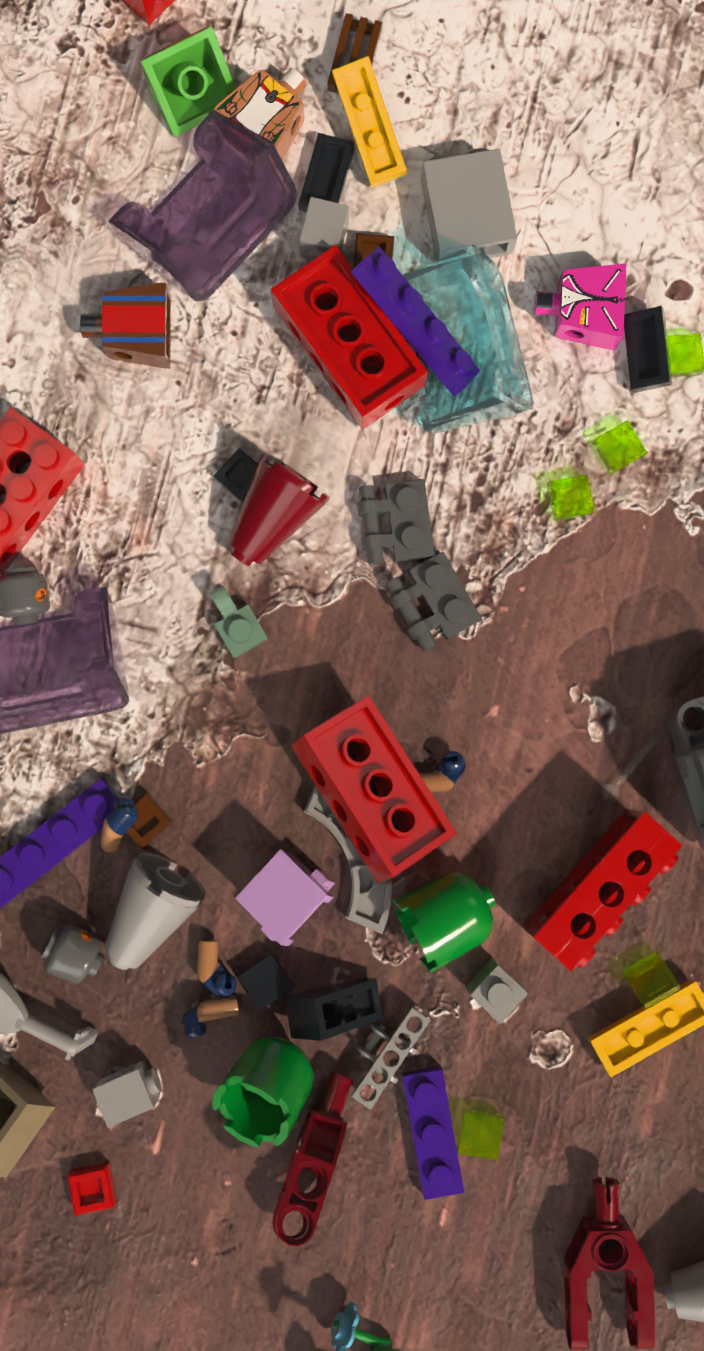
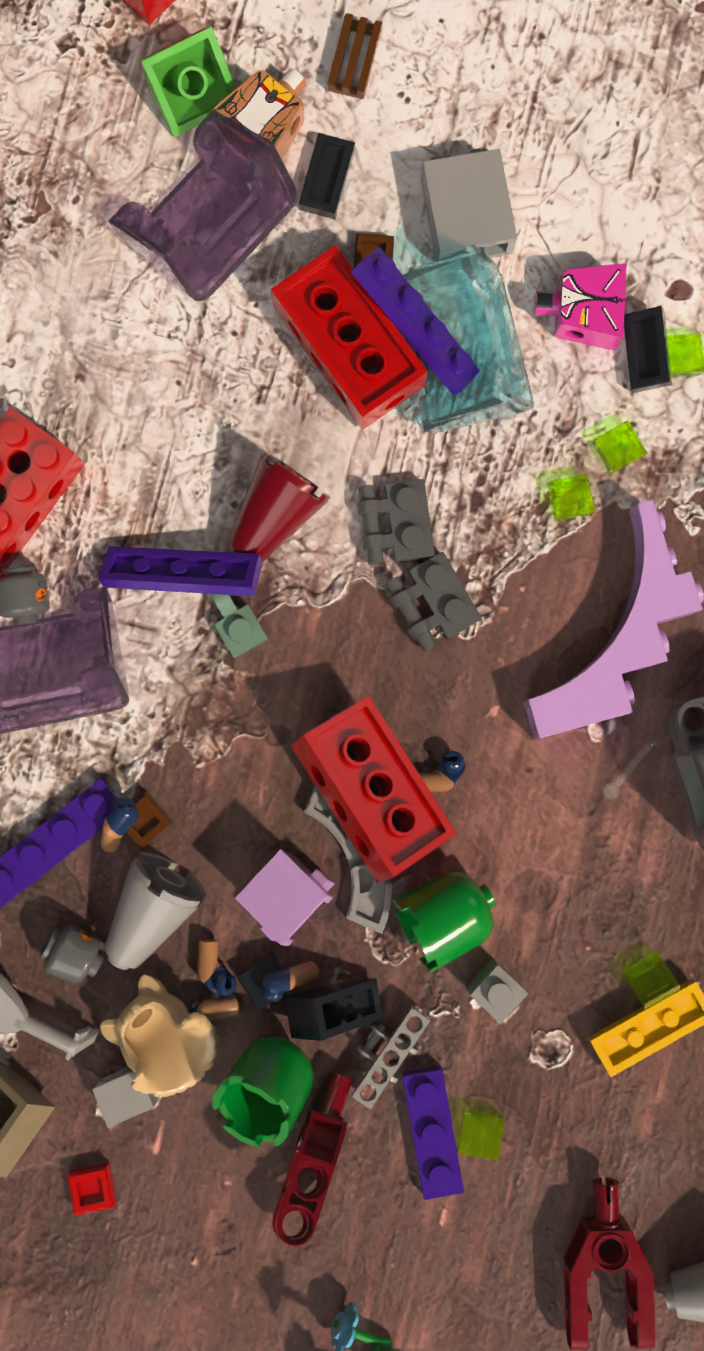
(134, 325): torso -> none
(162, 1040): none -> tan hair
(181, 571): none -> dark purple plate
(237, 474): black tile -> none
(286, 979): none -> arm
(323, 228): light grey brick -> none
(369, 122): yellow plate -> none
(578, 892): red brick -> none
(637, 643): none -> lavender arch

